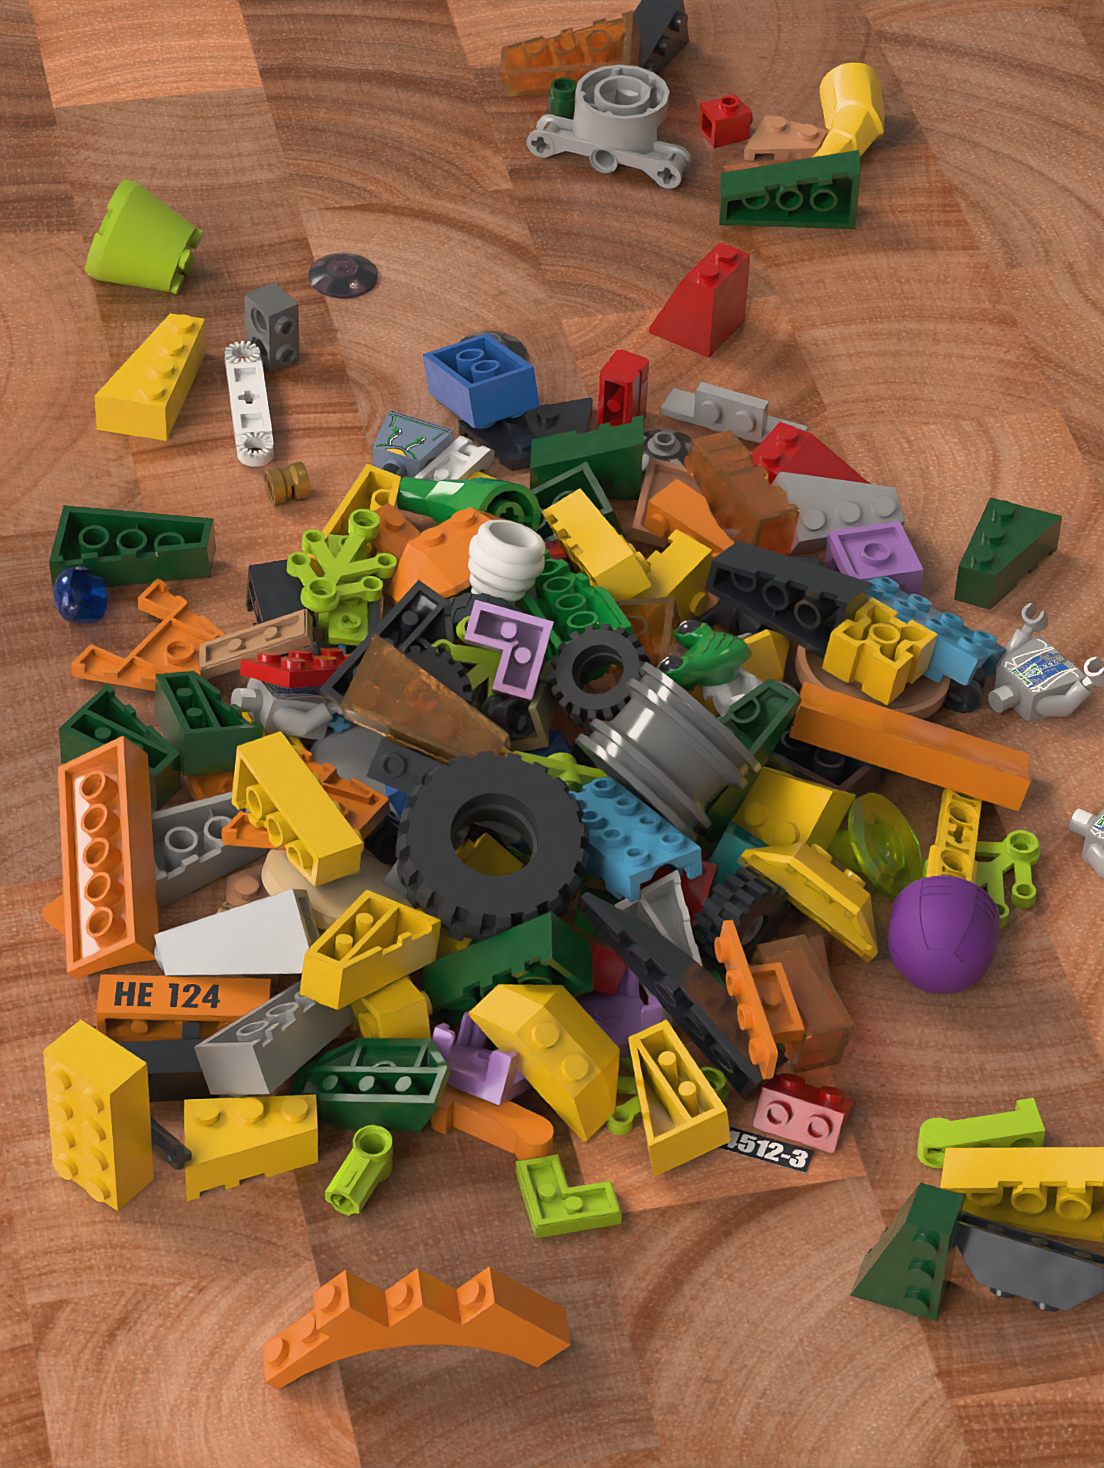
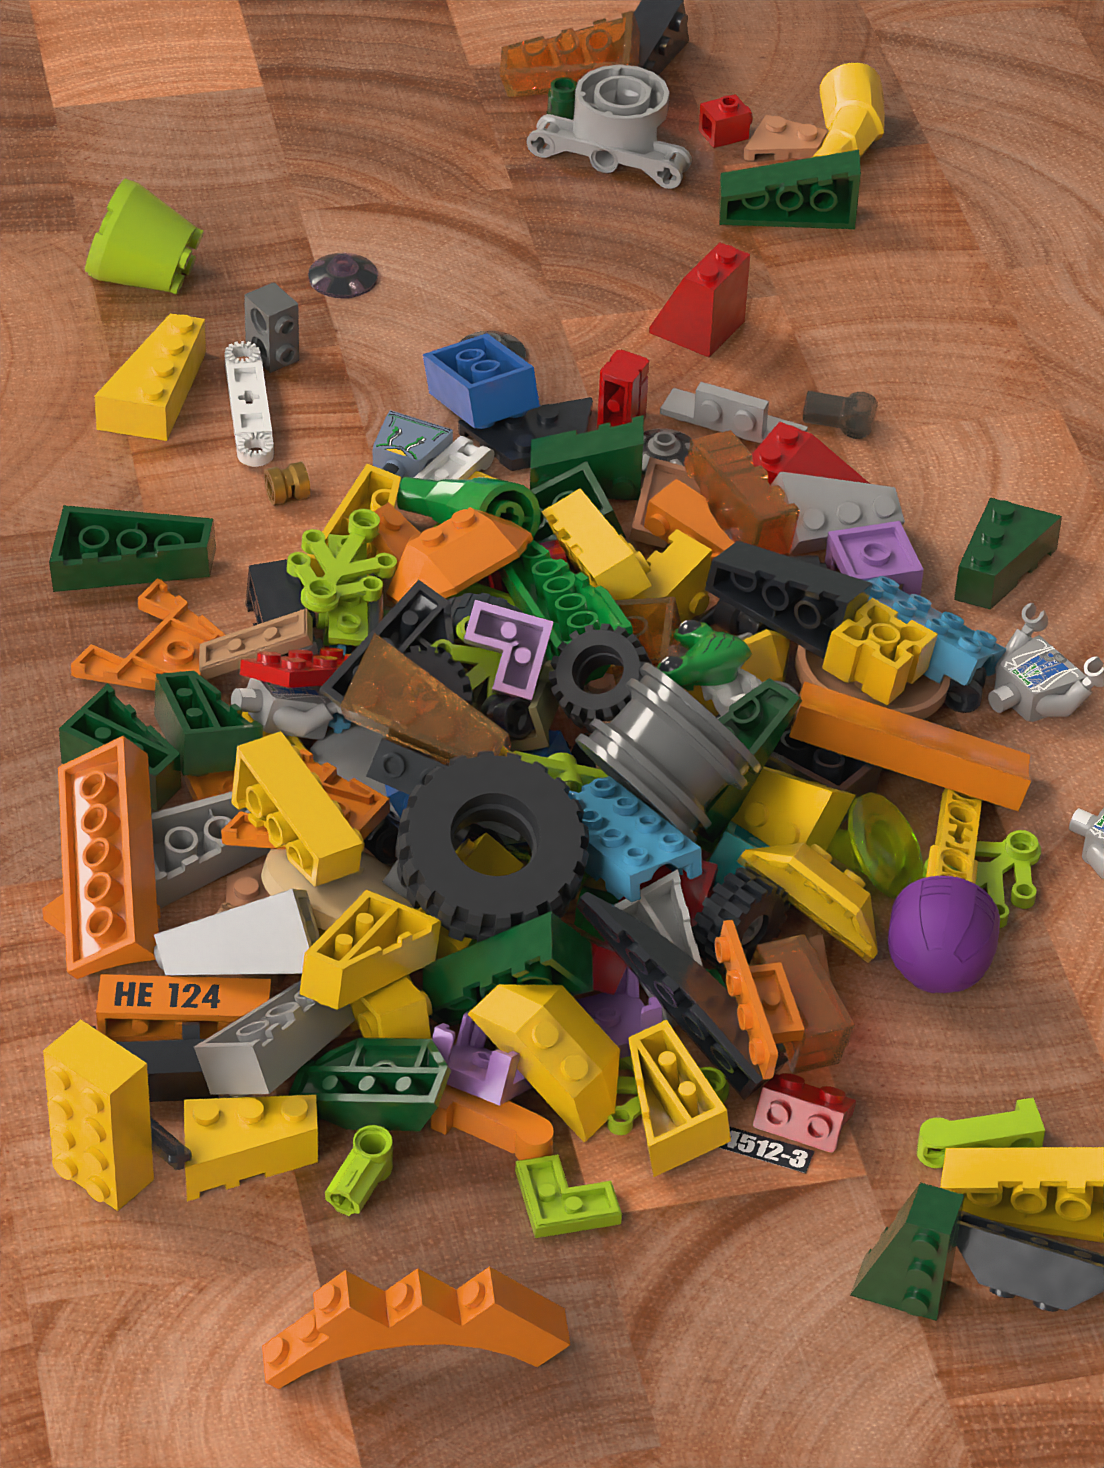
(80, 596): clear blue hair -> none
(505, 559): white piece -> none
(852, 414): none -> clear smoke piece

